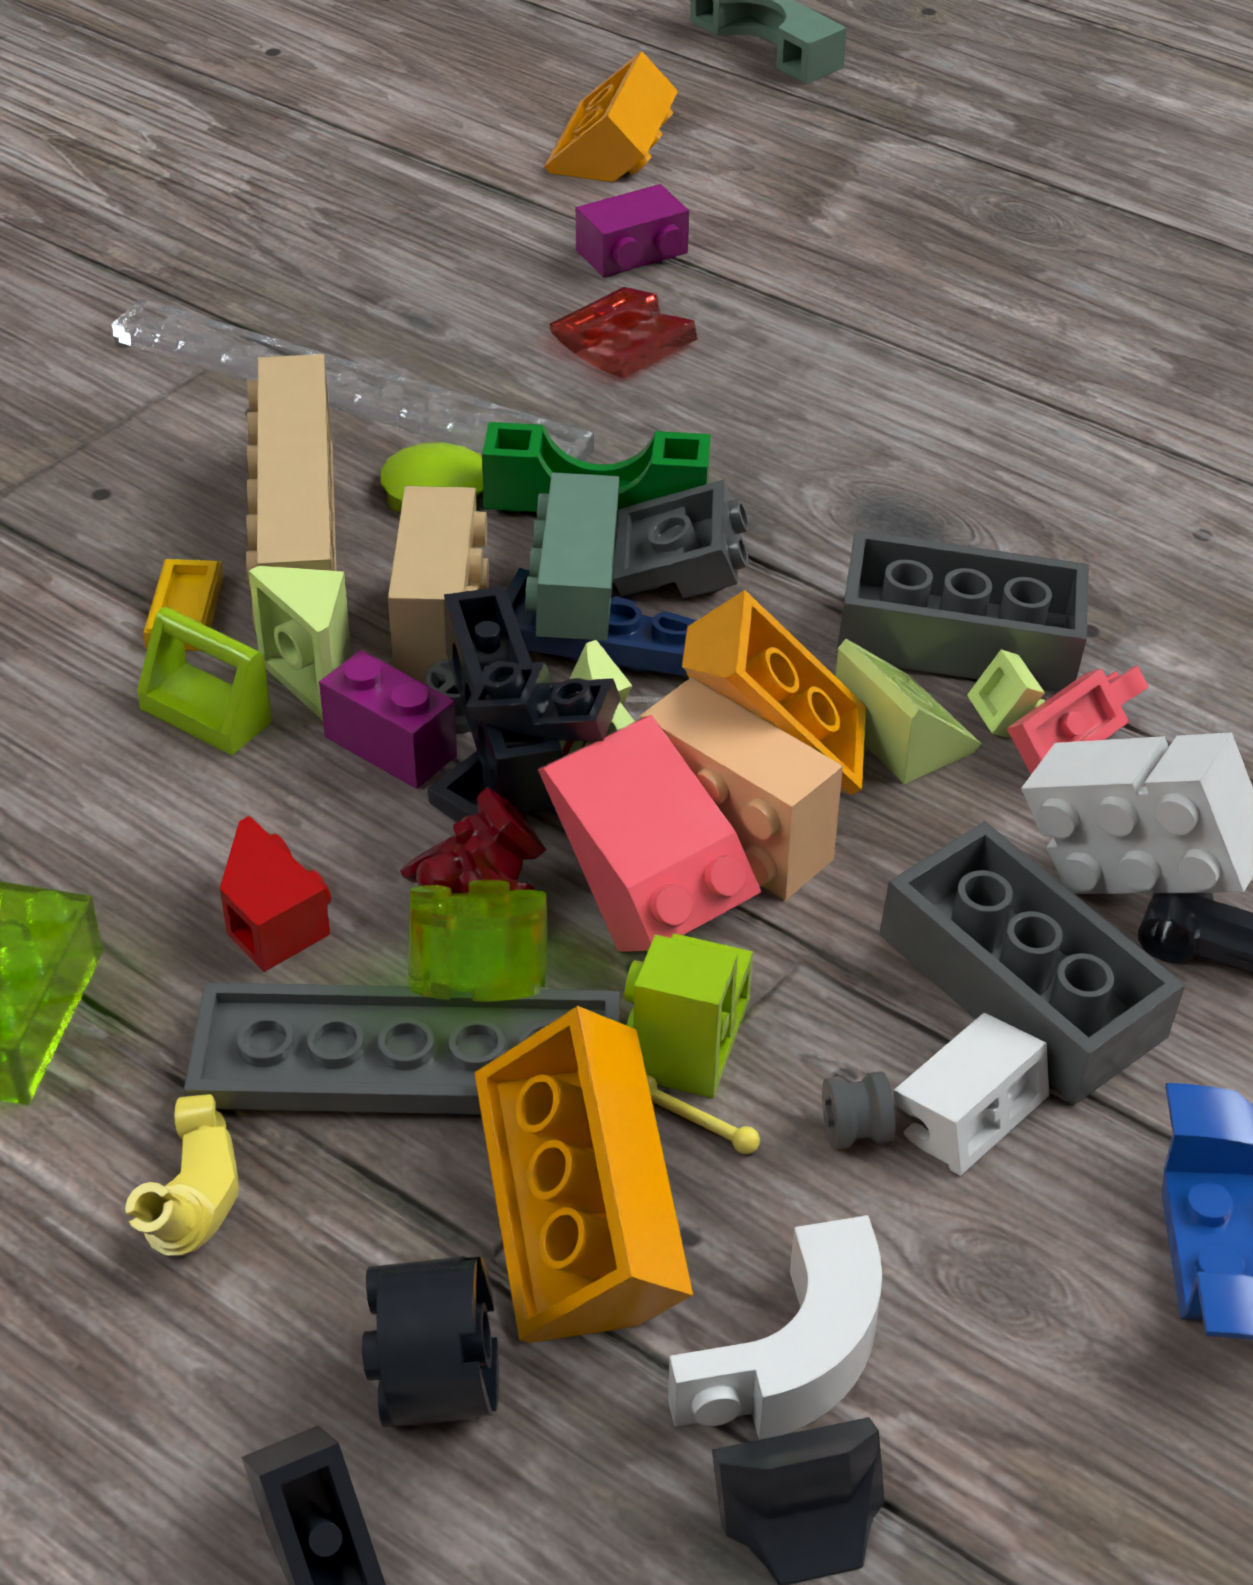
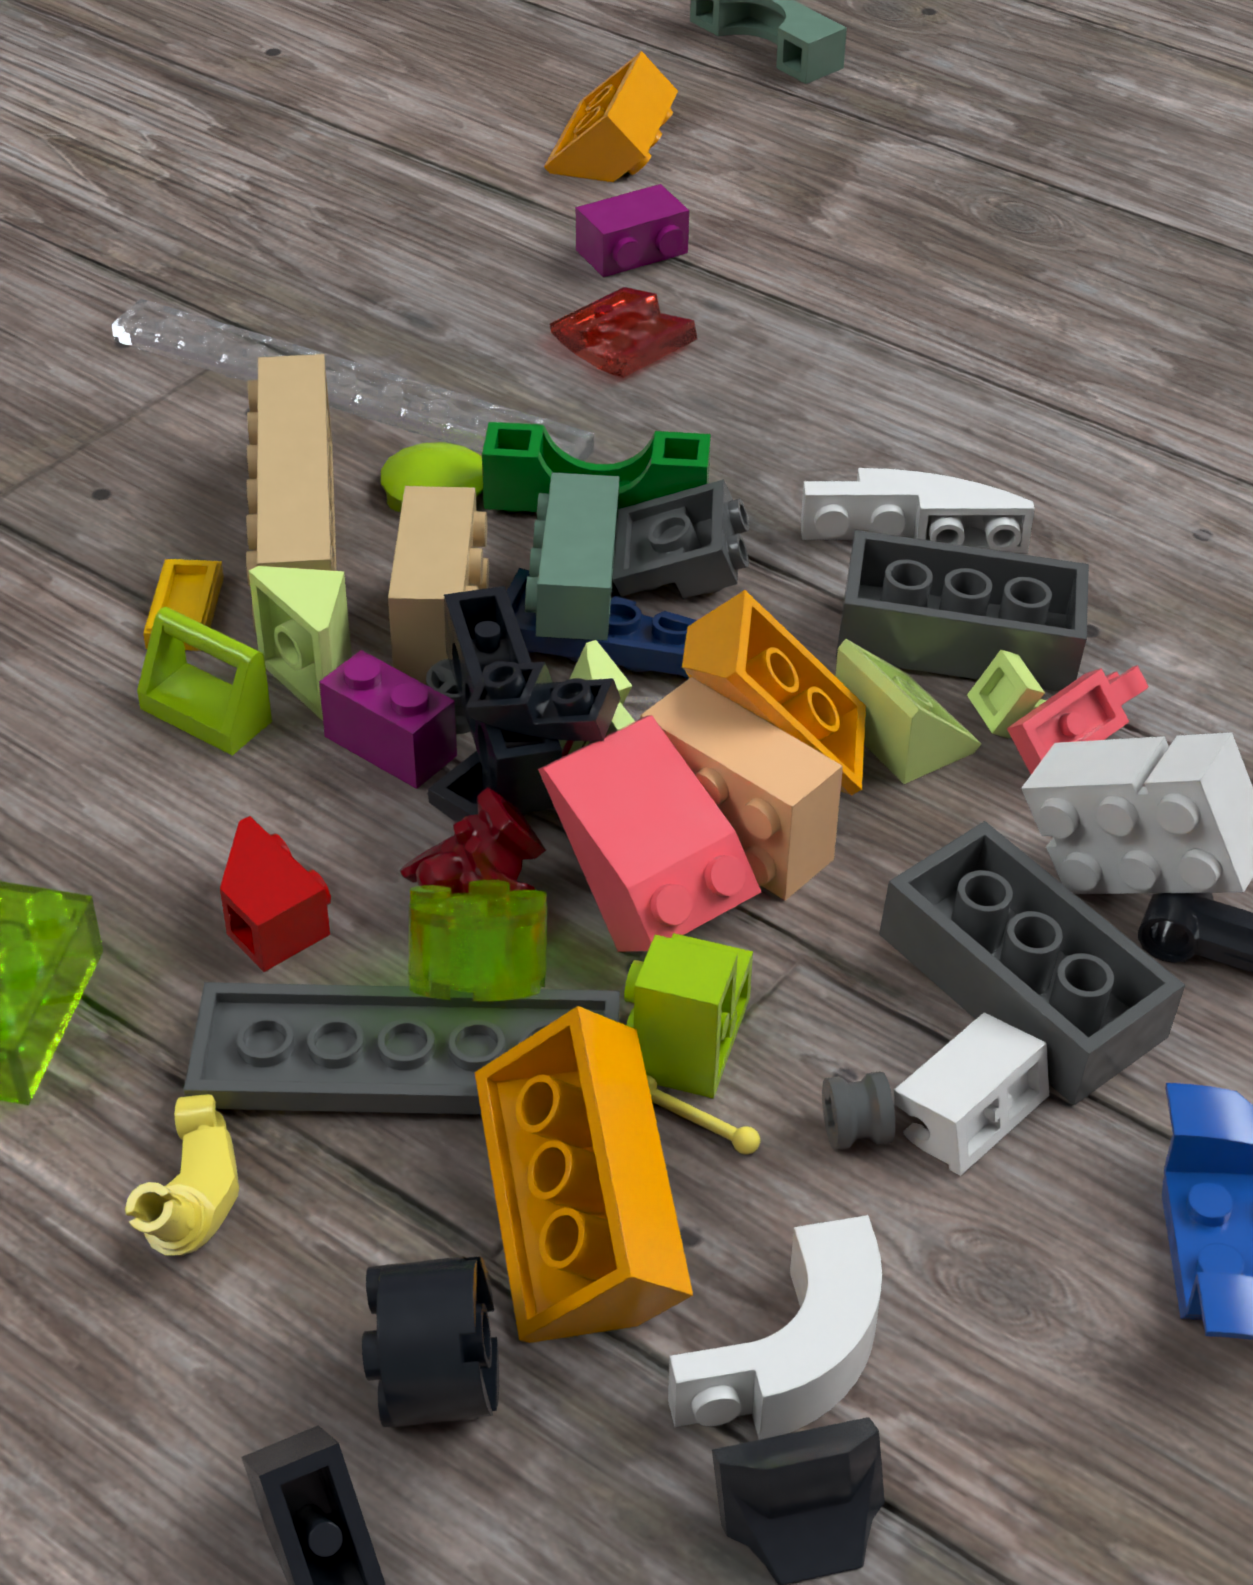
(917, 508): none -> white slope

